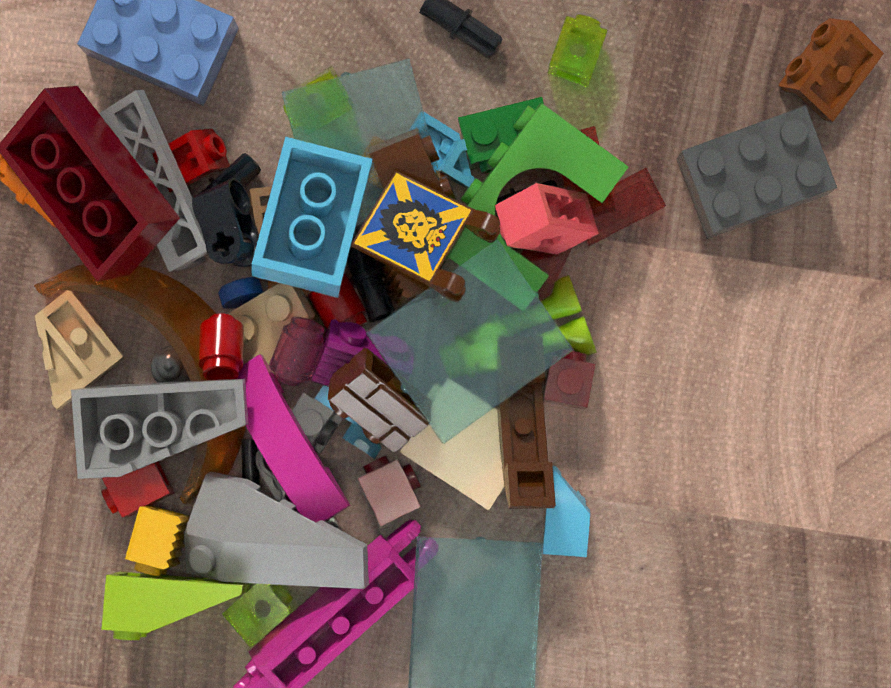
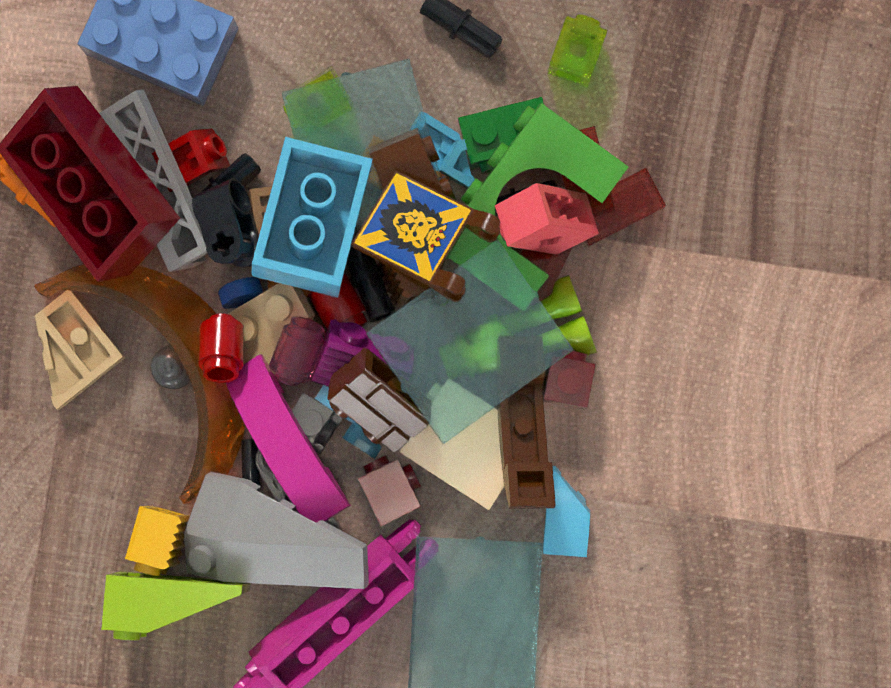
(136, 489): red brick -> none
(146, 422): light grey wedge -> none
(246, 620): clear neon green brick -> none
(756, 172): dark grey brick -> none
(831, 67): dark orange bracket -> none

